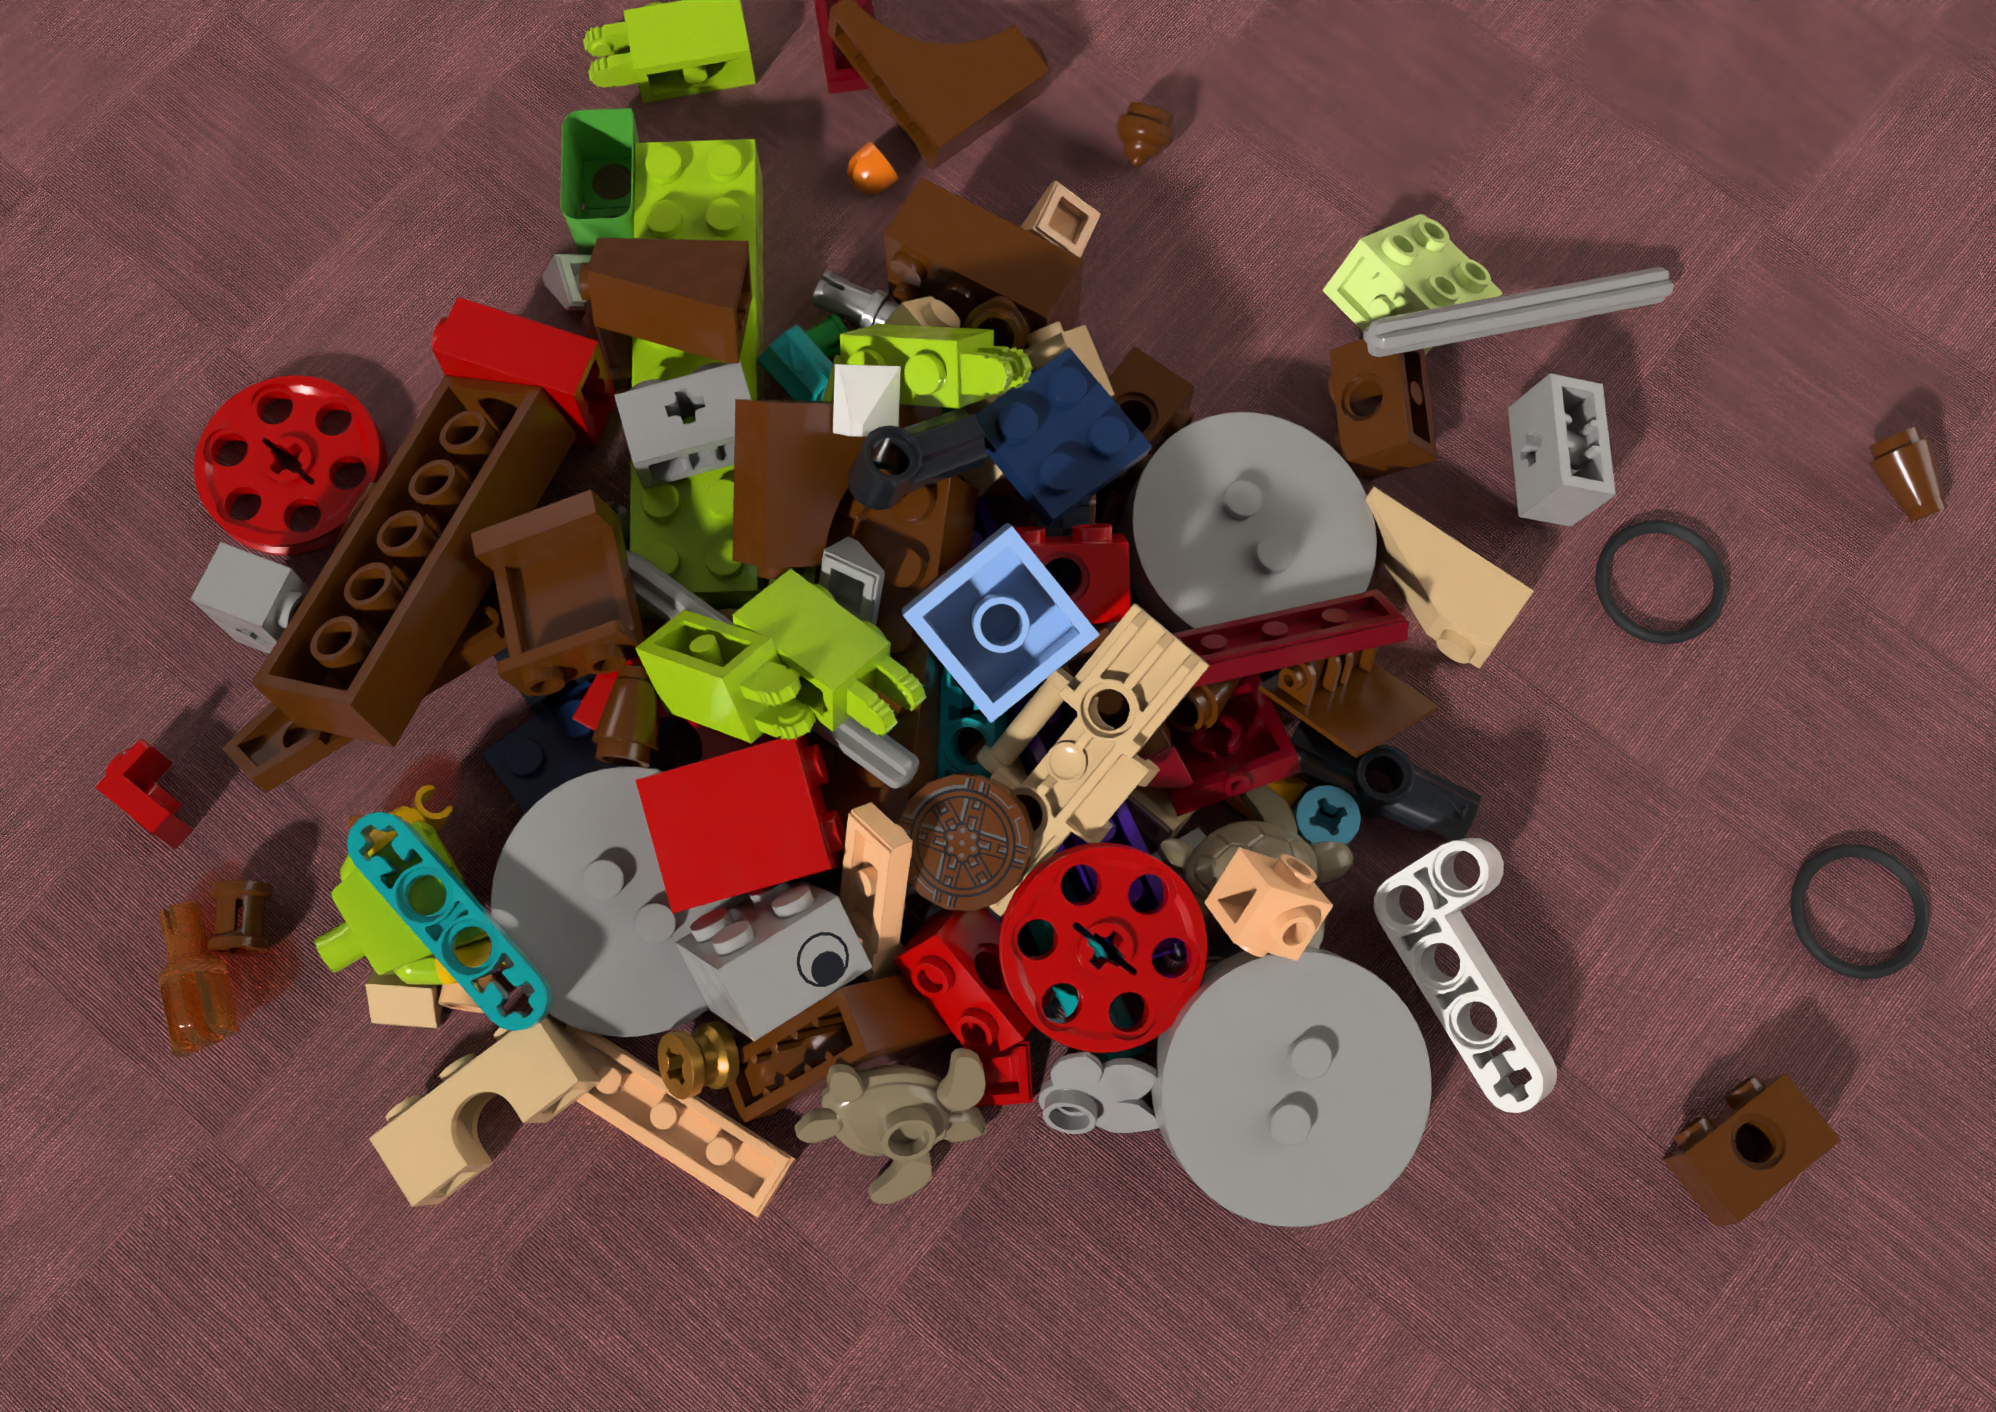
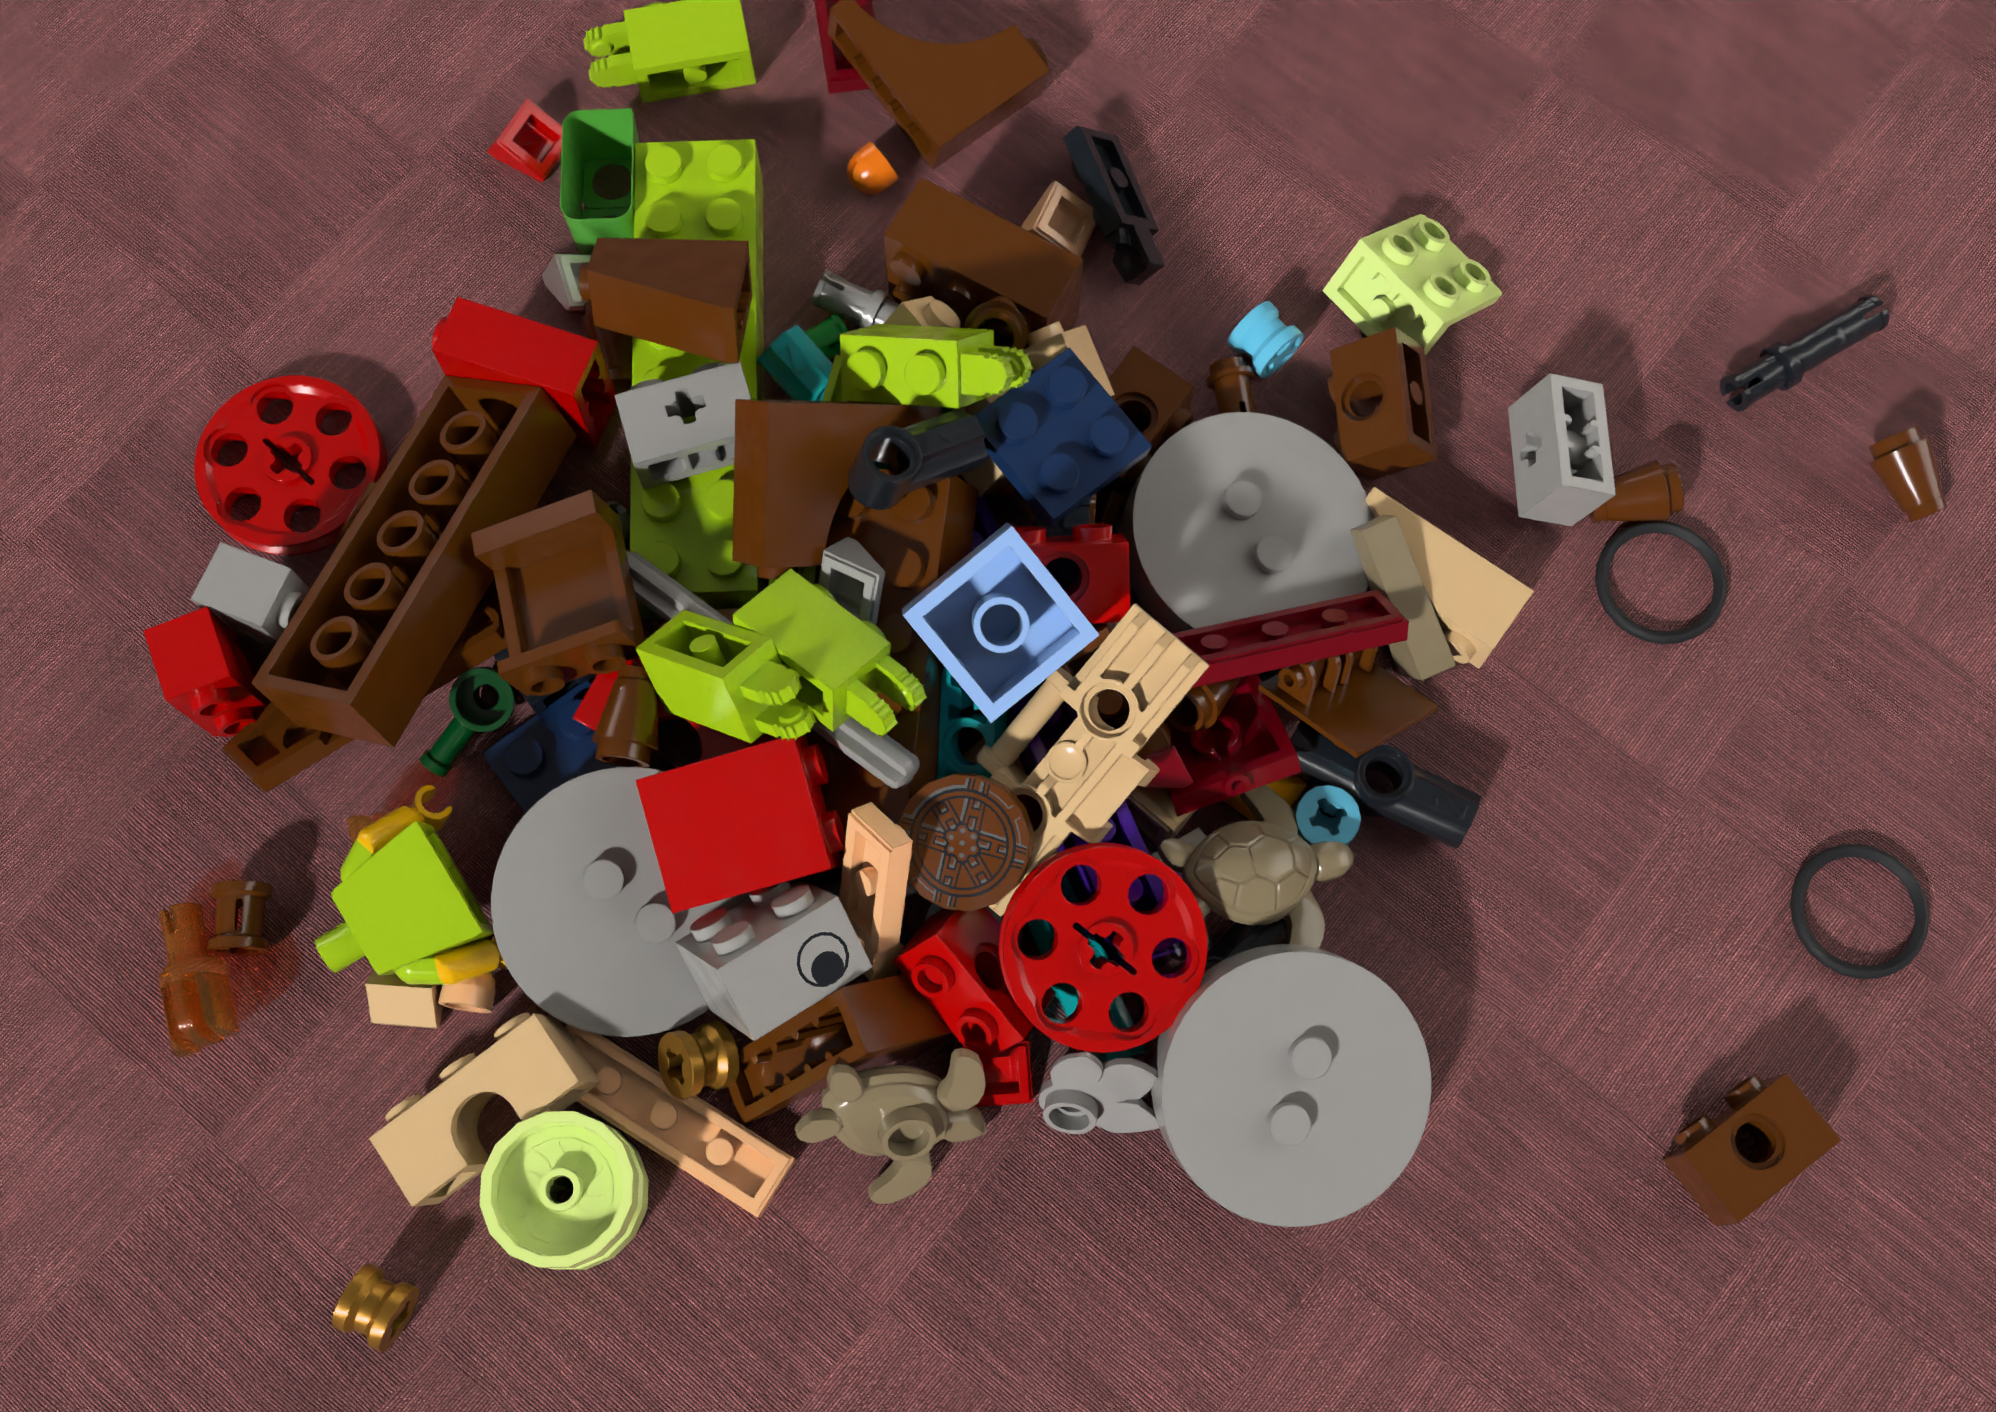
(133, 787): red bracket -> none
(206, 671): none -> red brick
(375, 1307): none -> pearl gold wheel
(443, 927): teal beam -> none
(470, 715): none -> dark green bar
(529, 142): none -> red slope
(534, 1165): none -> yellowish green wheel
(865, 398): white slope -> none
(1117, 202): none -> black hinge
(1144, 132): reddish brown plate -> none
(1231, 385): none -> reddish brown pin
(1265, 339): none -> medium azure wheel
(1268, 904): light nougat brick -> none
(1393, 572): none -> dark tan piece
(1477, 977): white beam -> none
(1516, 311): light grey axle -> none
(1643, 495): none -> reddish brown cone
(1783, 364): none -> black pin

